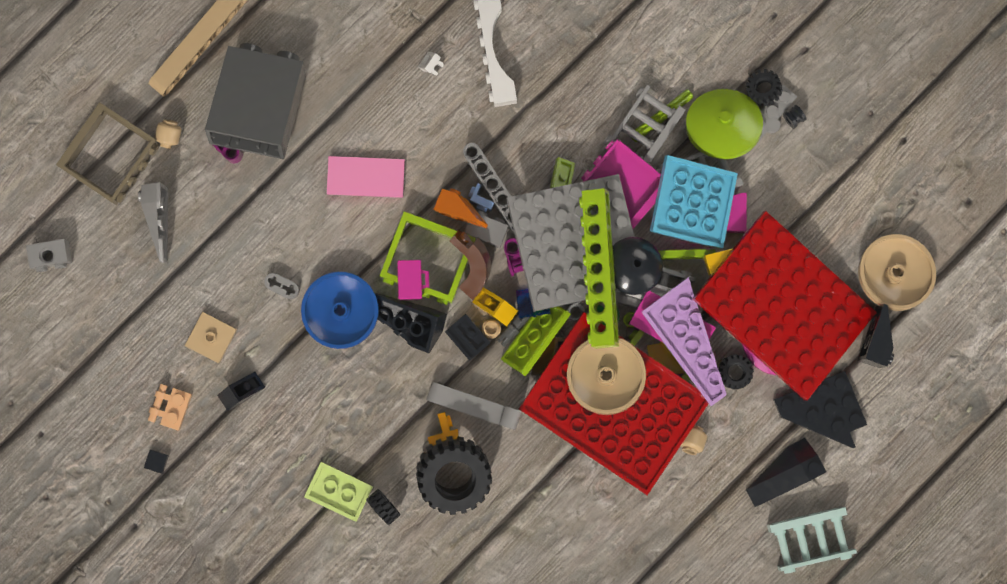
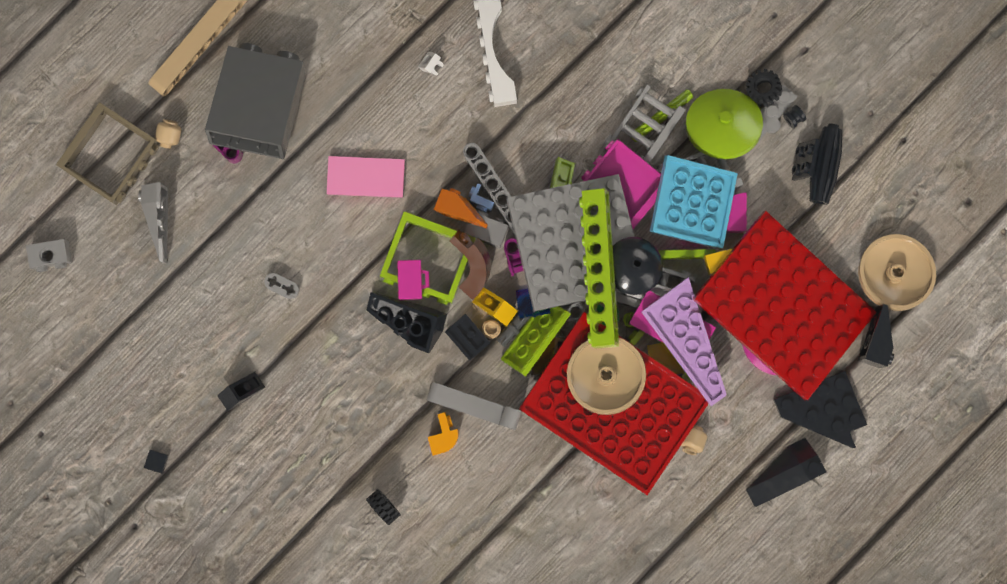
(175, 409): light nougat plate -> none
(210, 337): tan plate -> none
(338, 491): yellowish green plate -> none
(339, 310): blue dish -> none
(457, 498): black tyre -> none
(744, 364): black tyre -> none
(816, 519): light aqua fence -> none
(820, 162): none -> black plate

